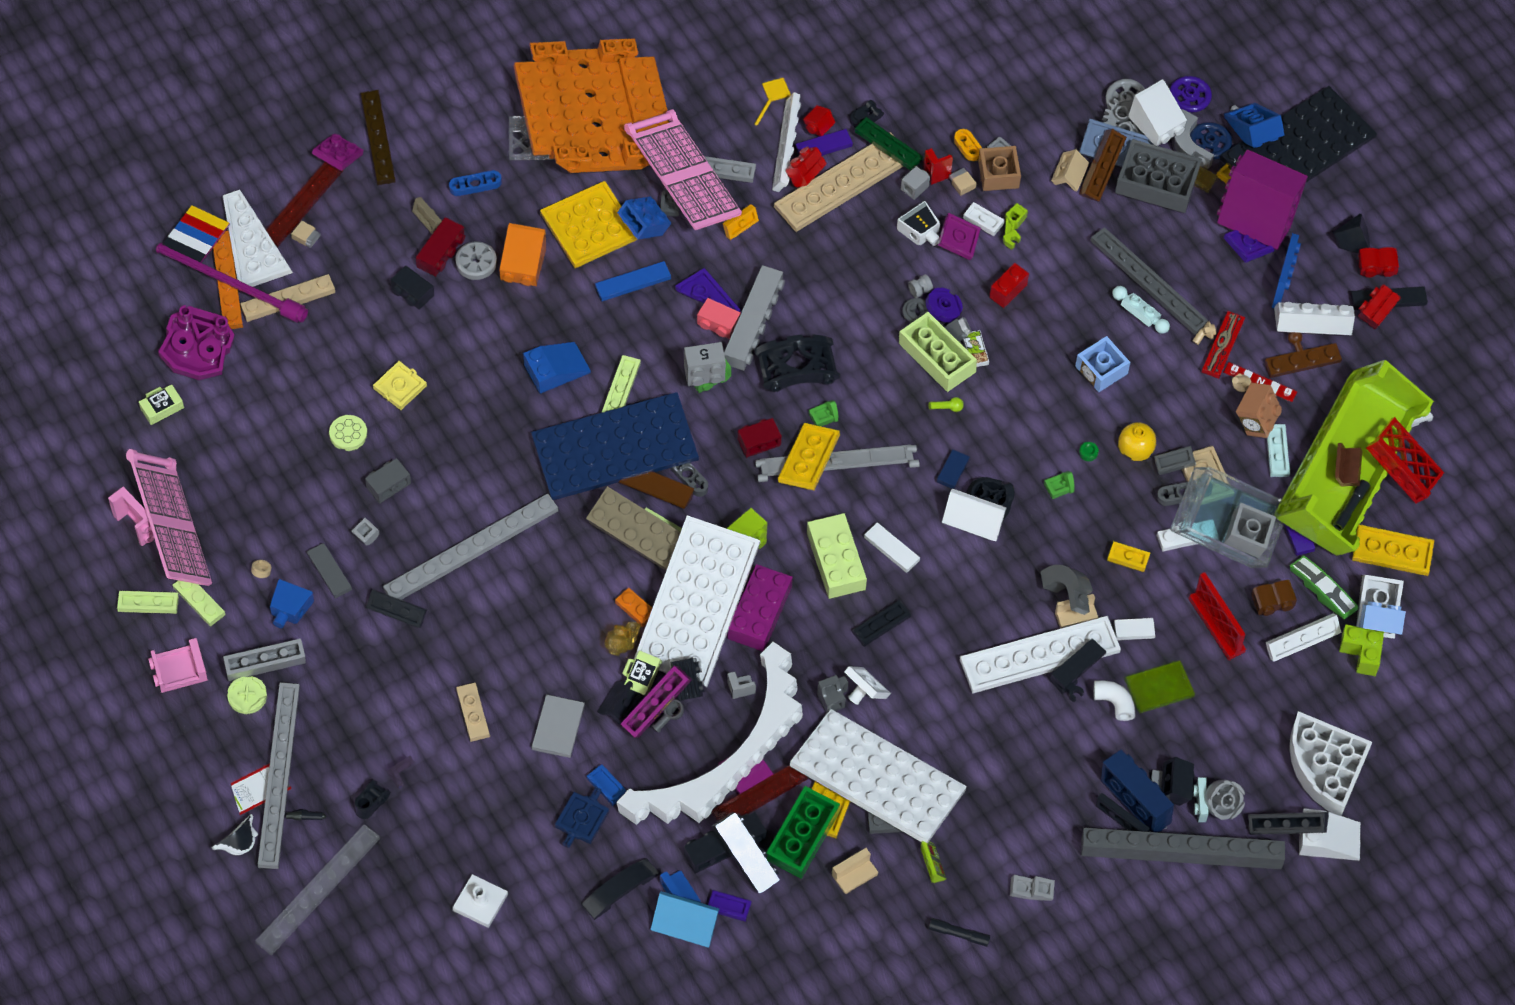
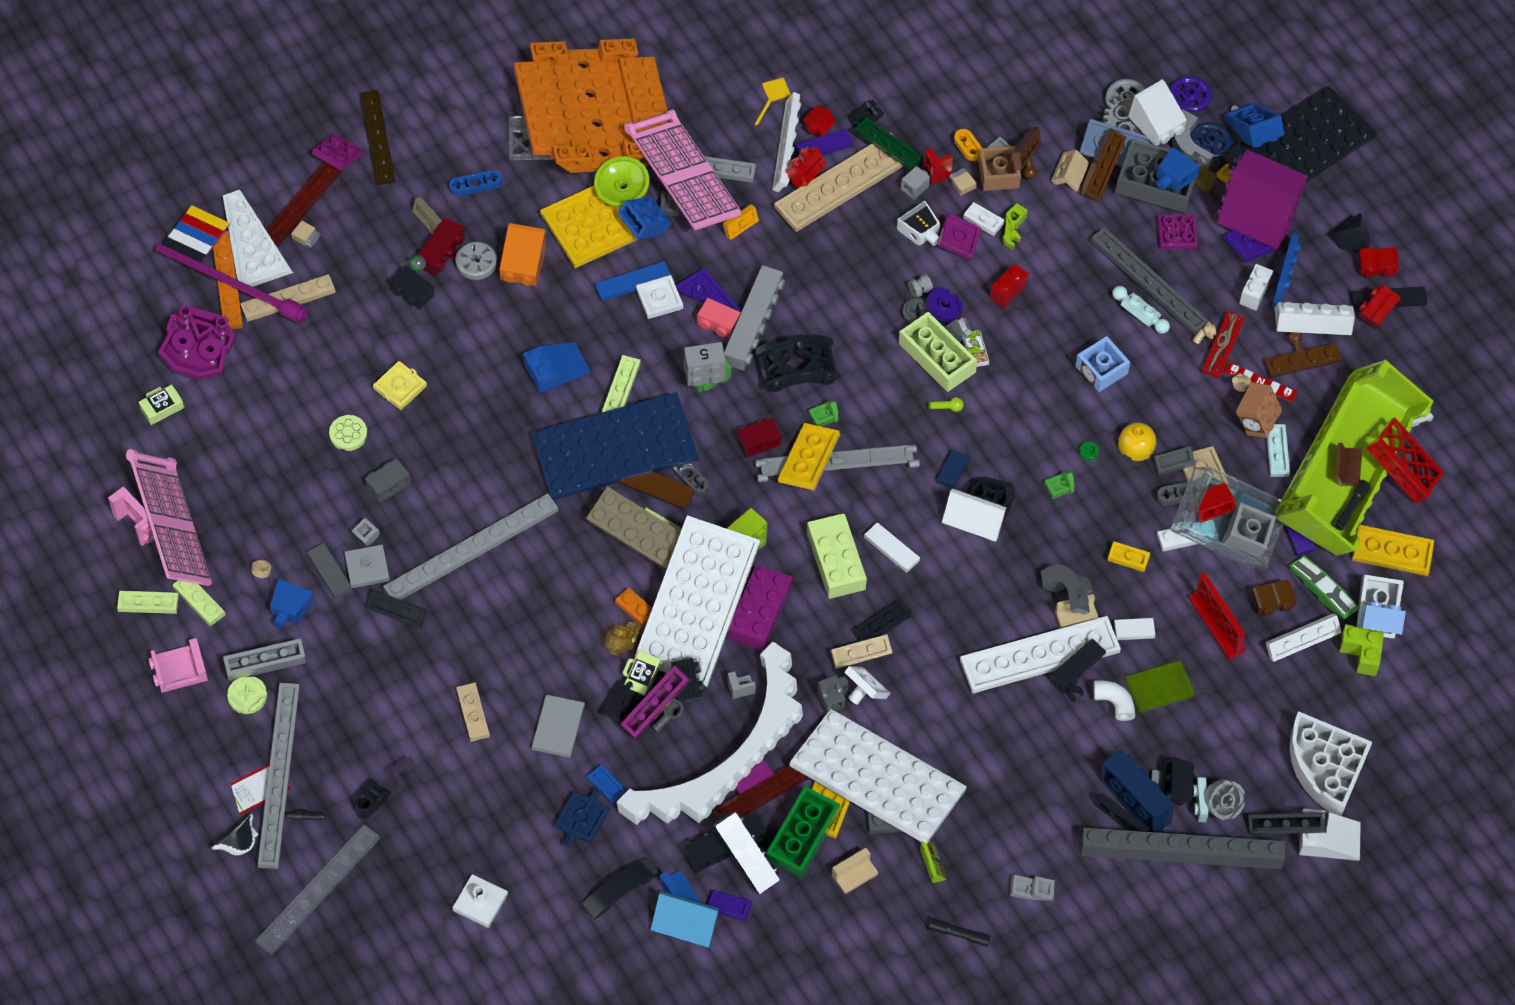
(367, 566): none -> light grey plate
(416, 263): none -> dark grey piece
(618, 173): none -> lime dish
(659, 297): none -> white plate
(861, 651): none -> tan plate
(1023, 153): none -> reddish brown plate
(1176, 171): none -> blue torso
(1177, 231): none -> magenta tile
(1216, 502): none -> red slope
(1256, 287): none -> white piece

